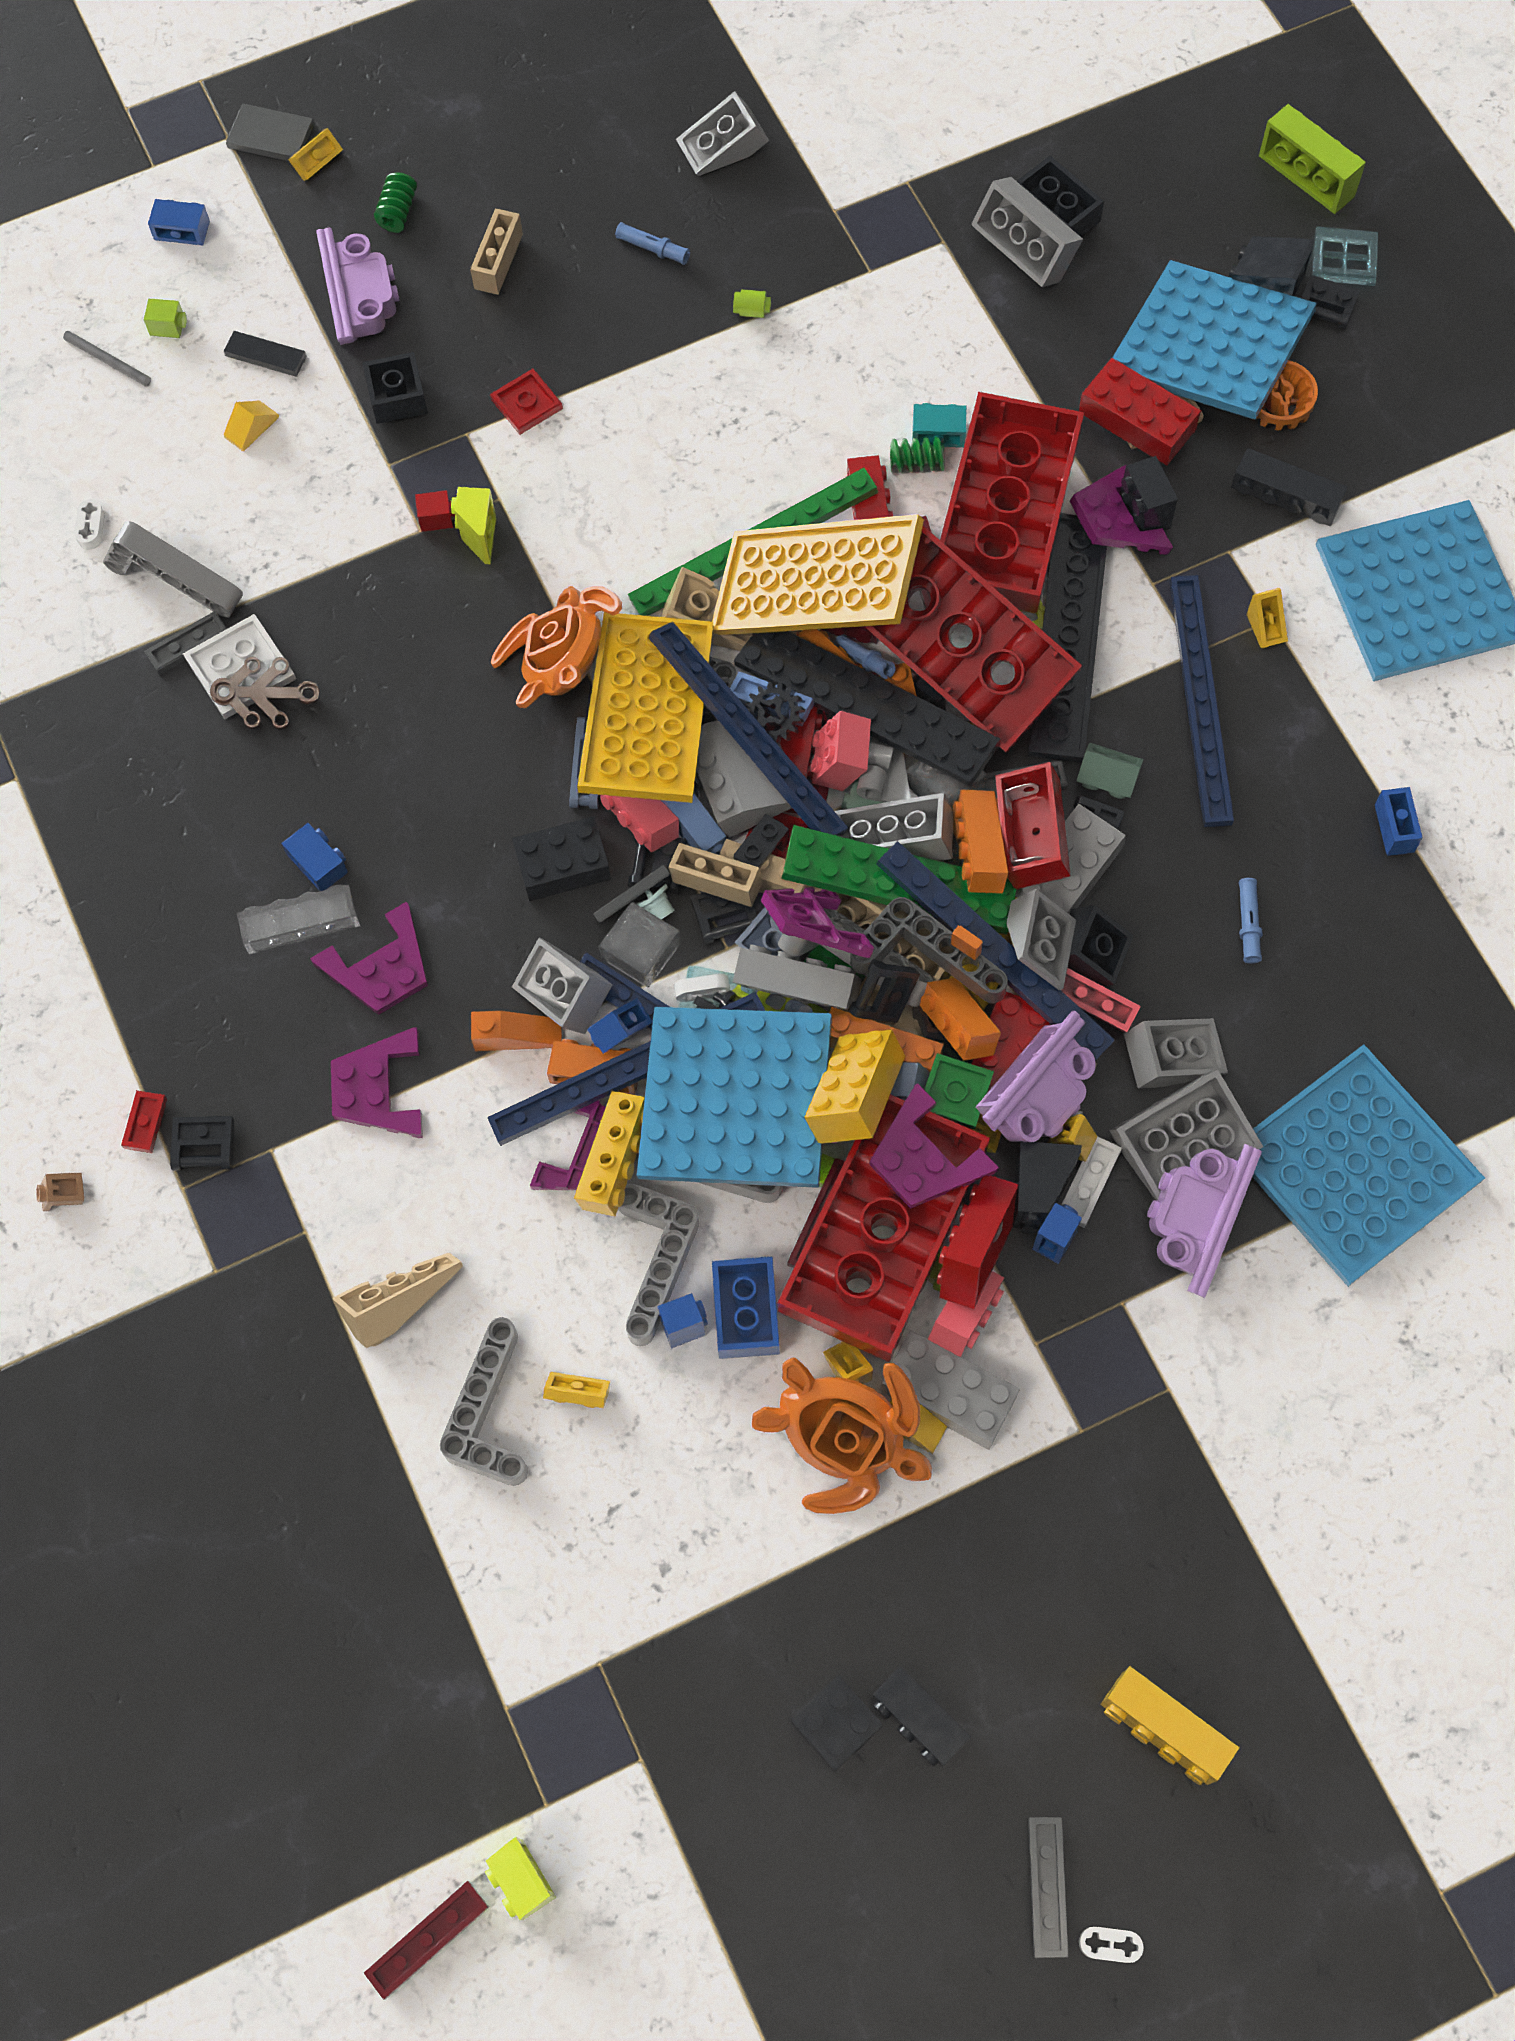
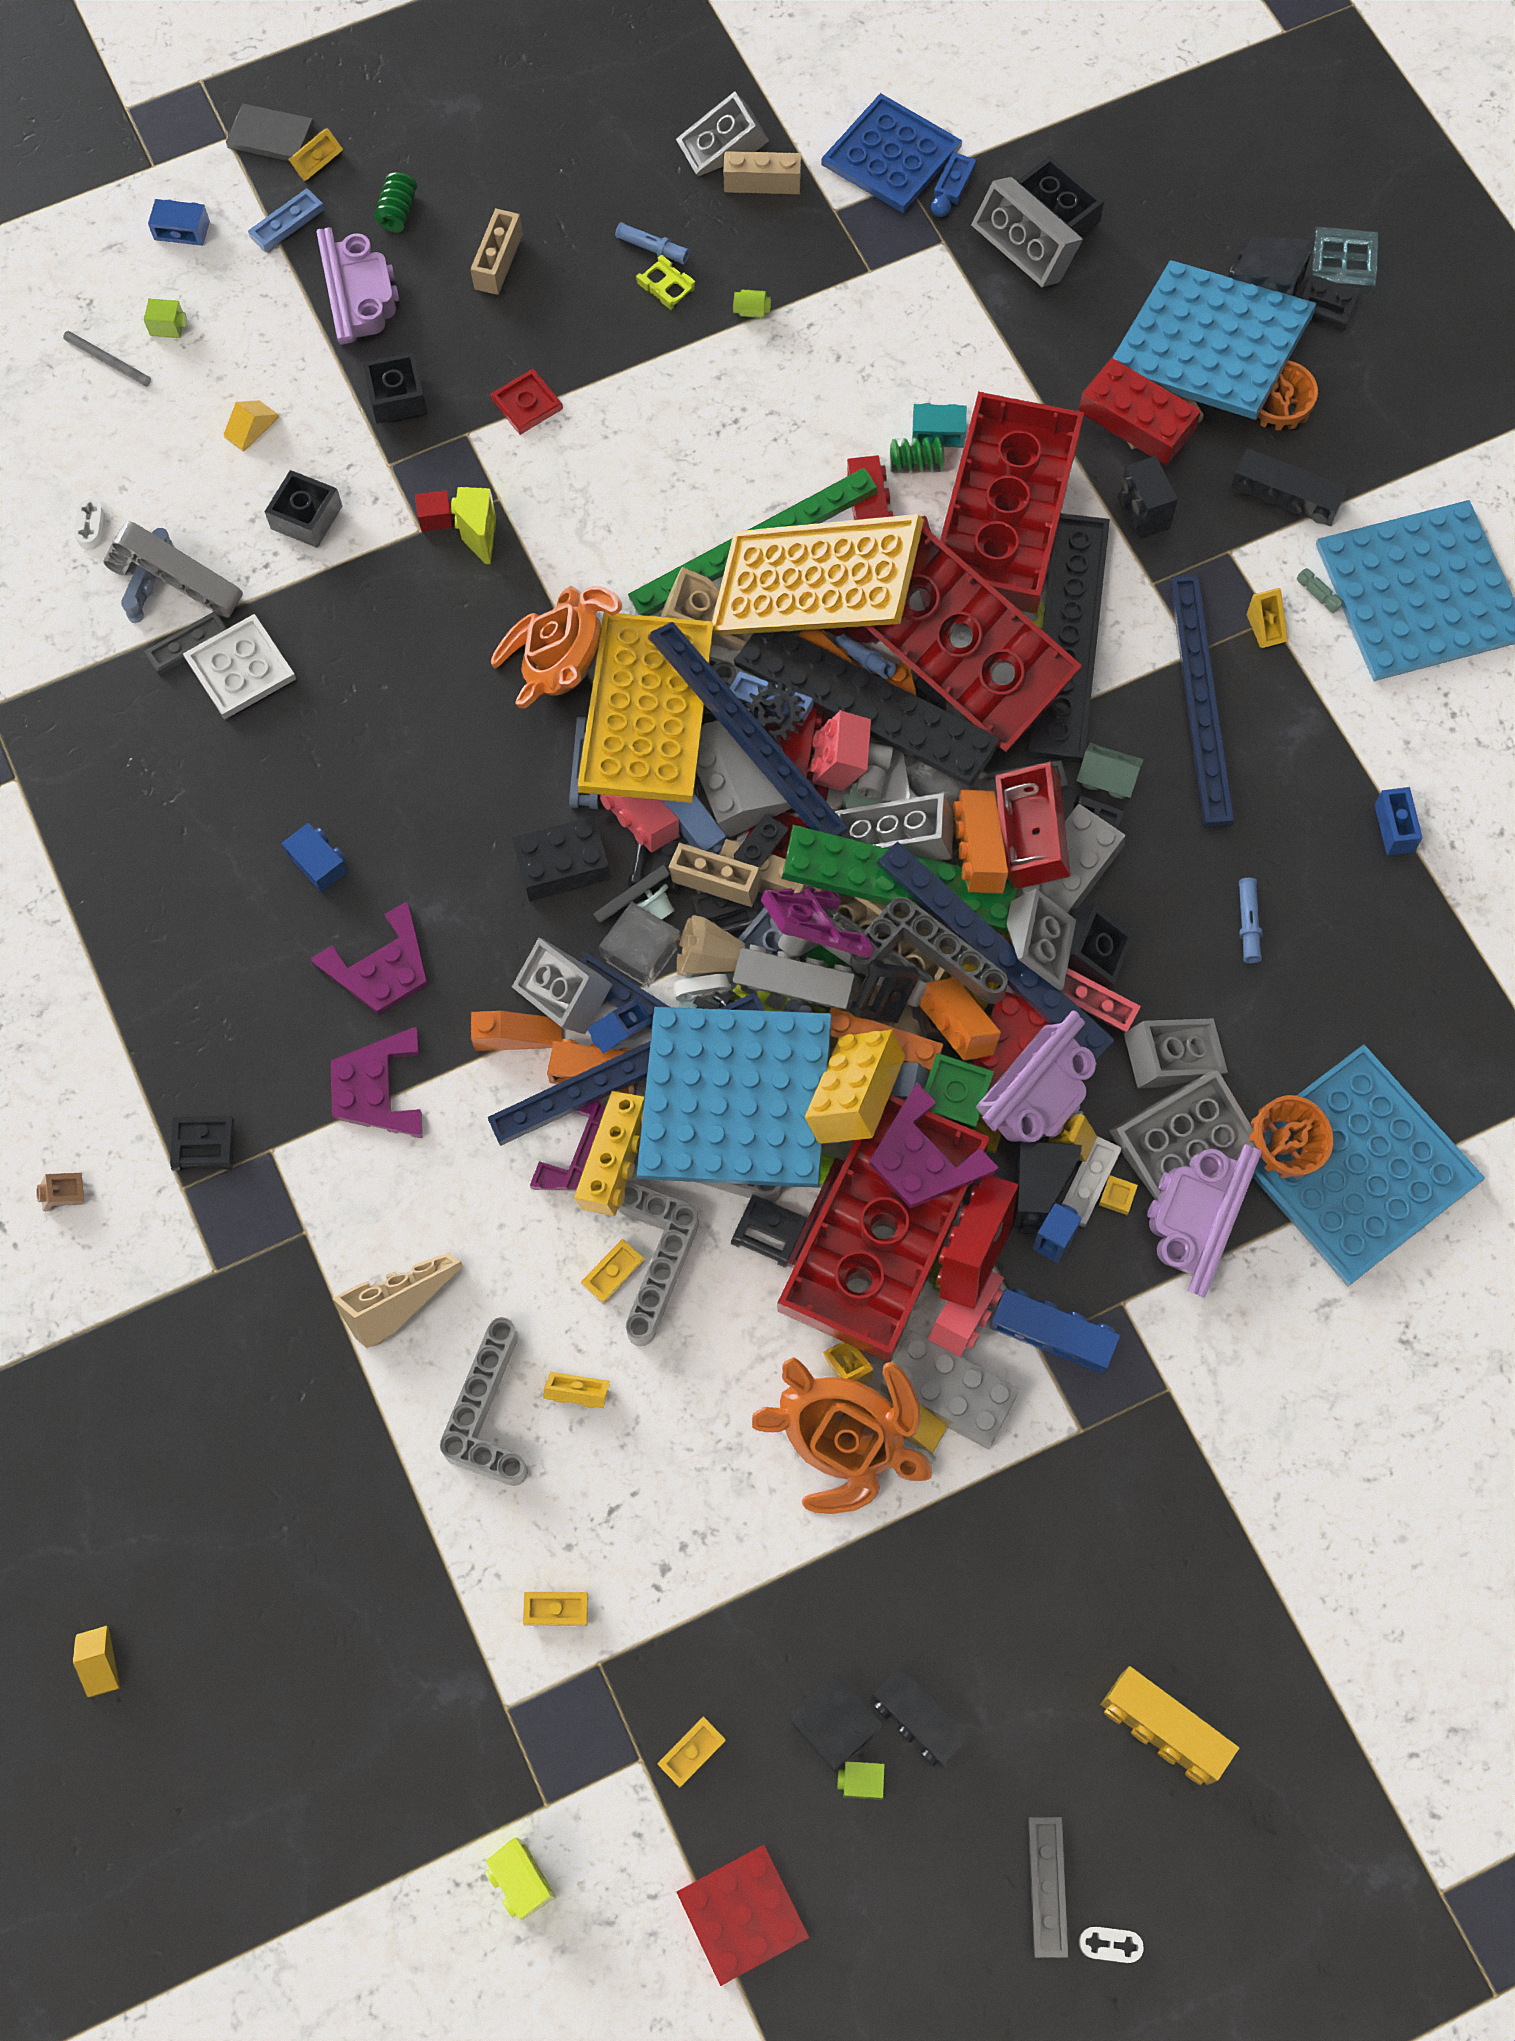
(96, 1662): none -> yellow slope
(141, 586): none -> sand blue plate
(144, 1121): red plate -> none
(259, 692): plant -> none
(265, 353): black tile -> none
(286, 220): none -> medium blue plate
(298, 918): clear brick -> none
(303, 508): none -> black brick
(426, 1940): dark red plate -> none
(555, 1609): none -> yellow plate
(612, 1271): none -> yellow plate
(672, 277): none -> neon yellow piece
(683, 1320): blue brick -> none
(691, 1752): none -> yellow plate
(707, 949): none -> tan cone
(742, 1915): none -> red plate
(745, 1307): blue brick -> none
(762, 172): none -> tan brick
(771, 1221): none -> black plate
(862, 1780): none -> lime brick
(891, 152): none -> blue plate
(952, 183): none -> blue plate
(966, 942): orange tile -> none
(1055, 1331): none -> blue brick
(1108, 519): magenta wing -> none
(1118, 1195): none -> yellow plate
(1310, 1130): none -> orange gear
(1311, 158): lime brick -> none
(1319, 590): none -> sand green axle

